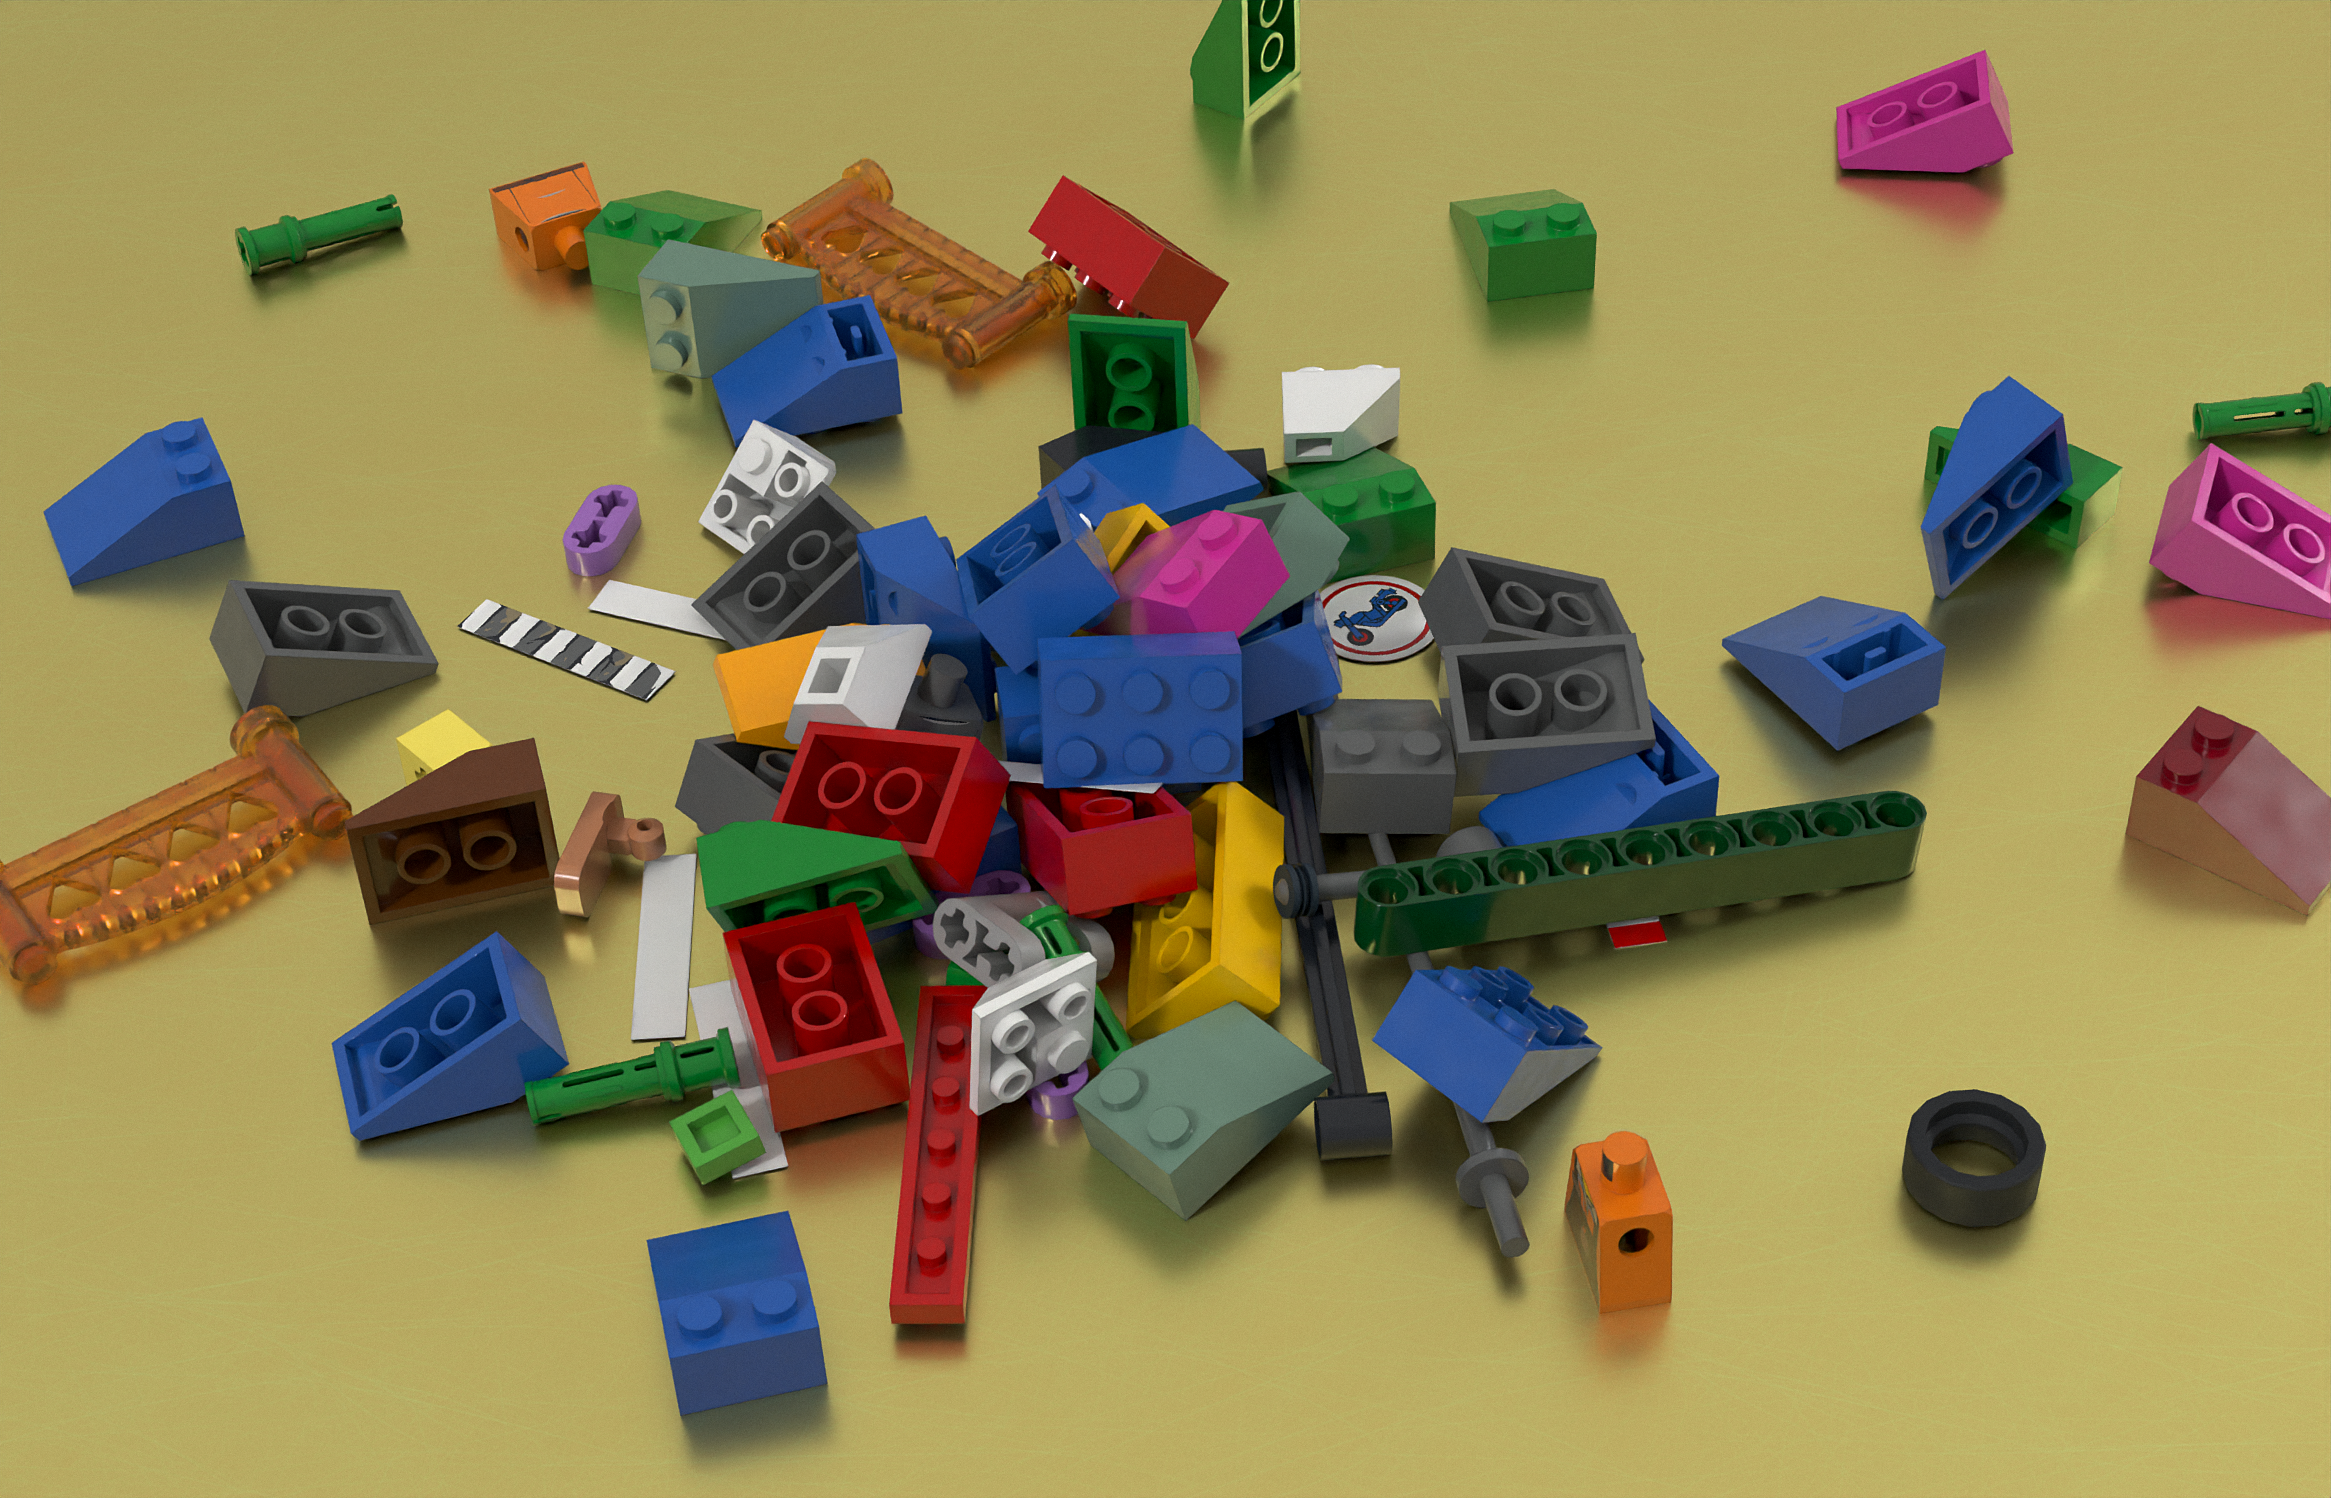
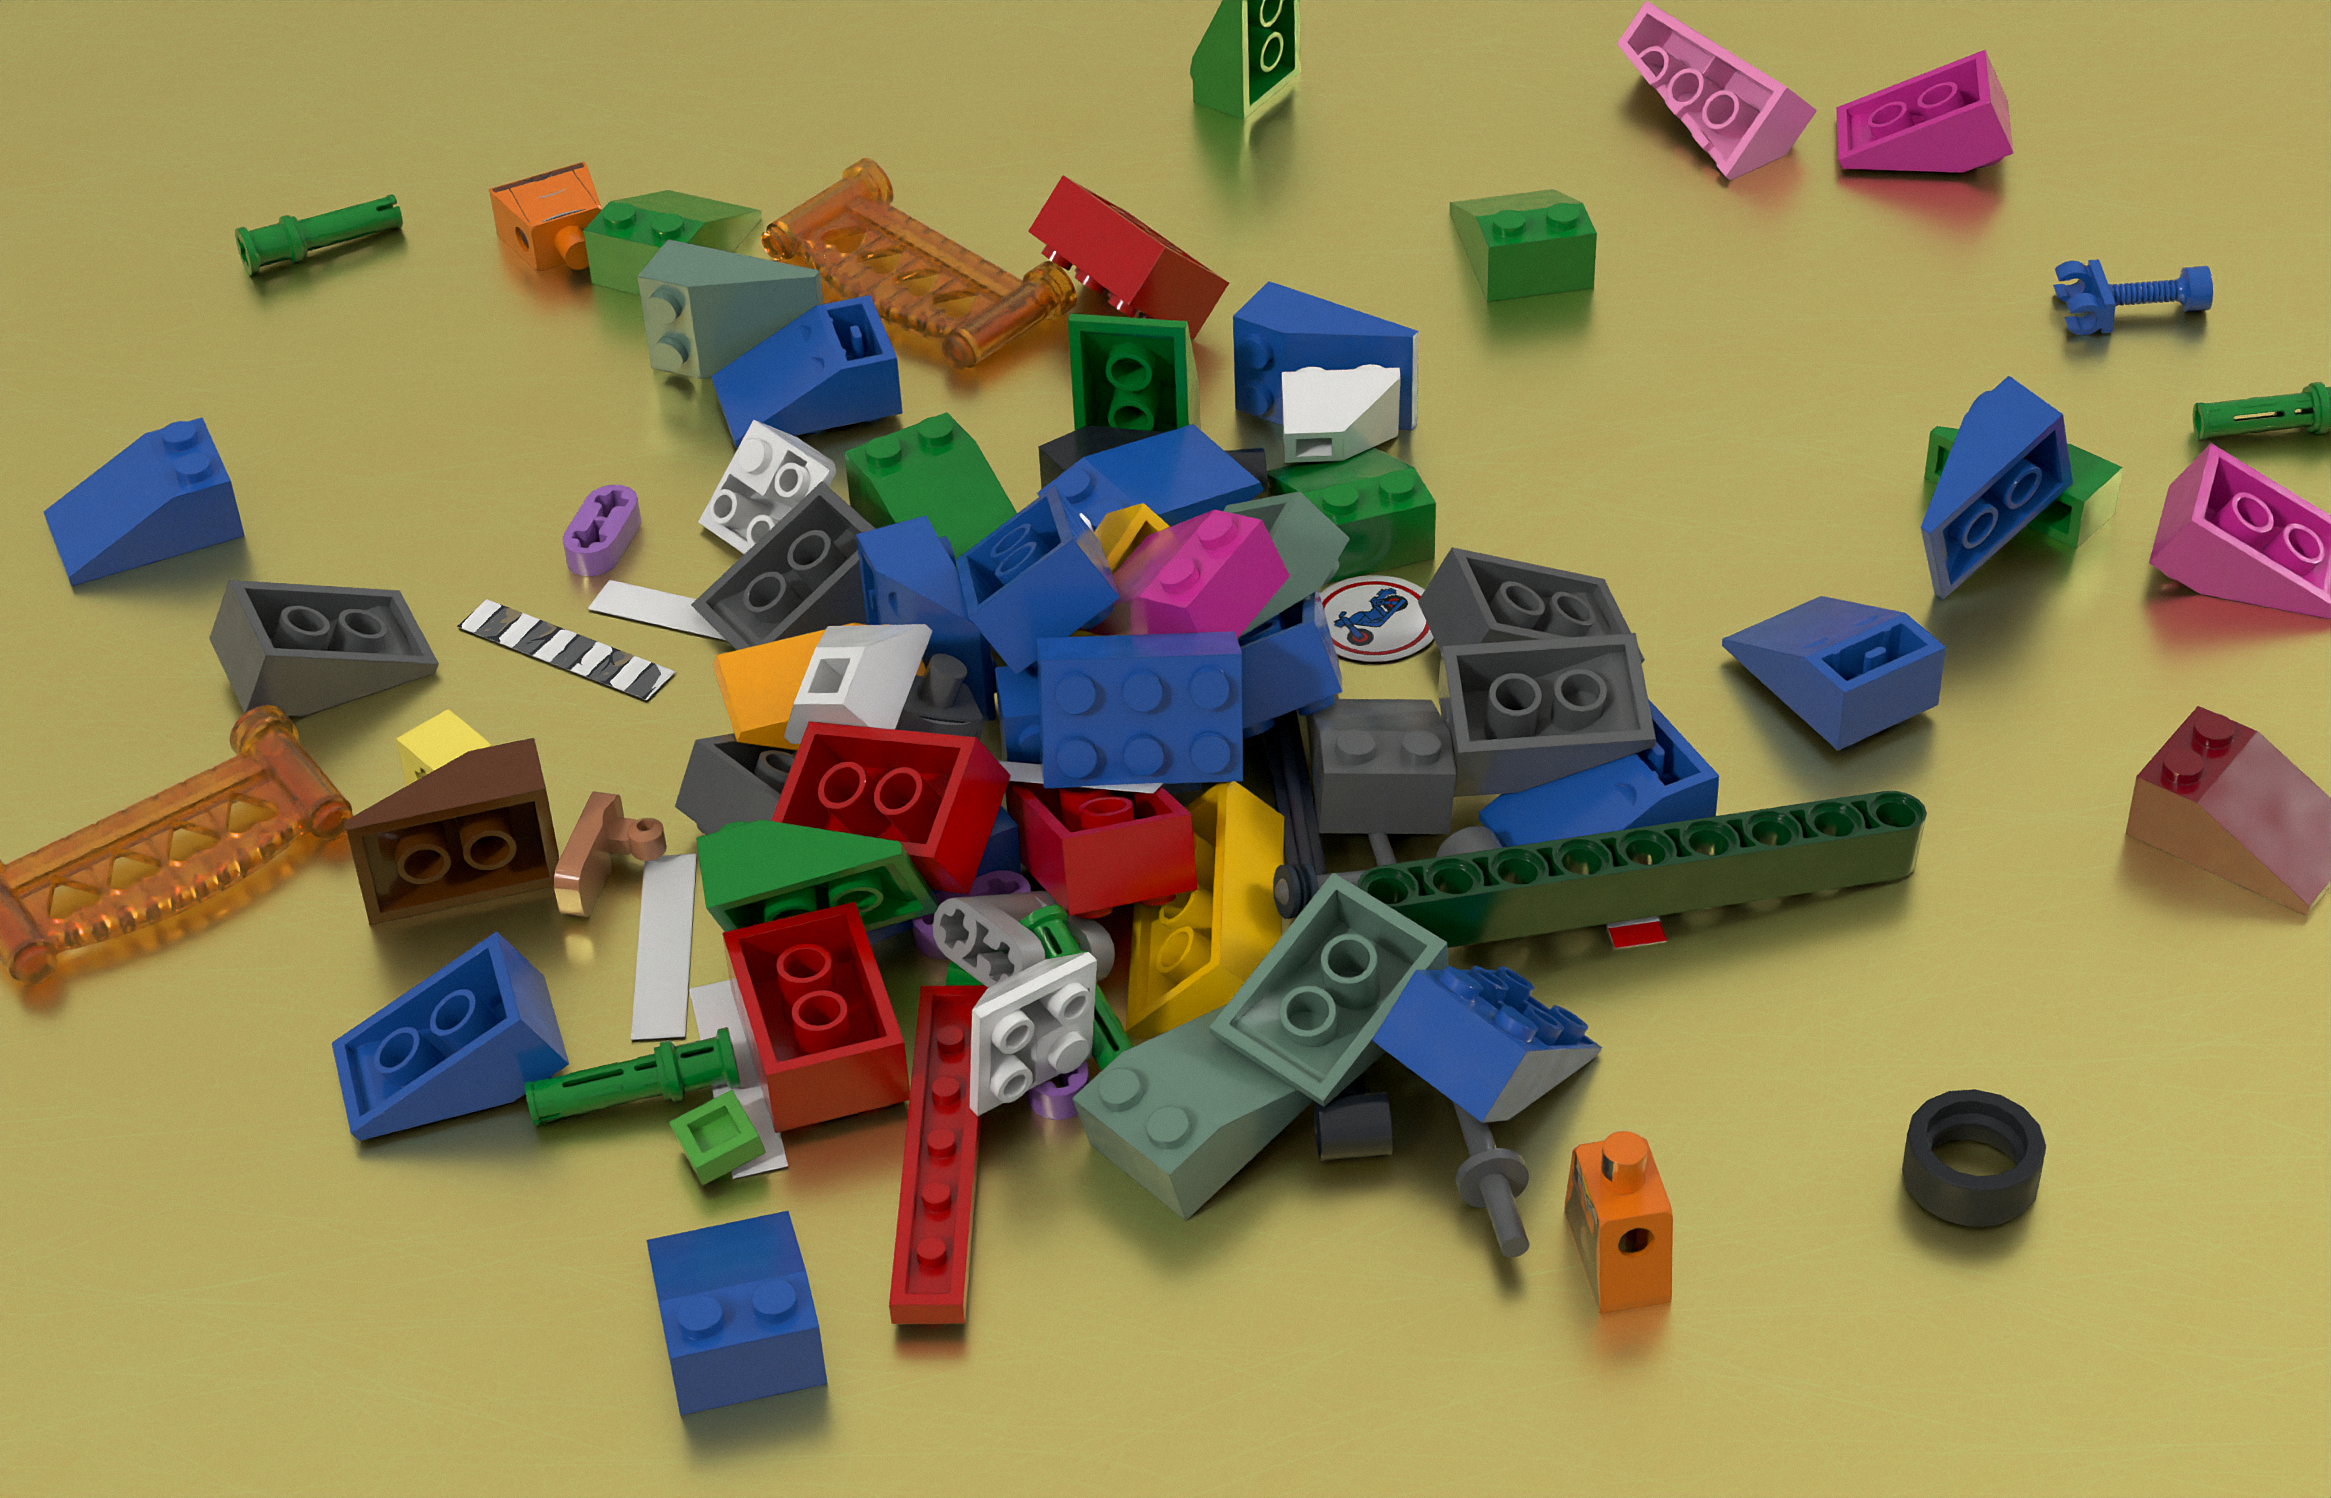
(931, 473): none -> green slope
(1295, 330): none -> blue slope
(1328, 990): none -> sand green slope
(1722, 100): none -> bright pink wedge
(2094, 294): none -> blue bar

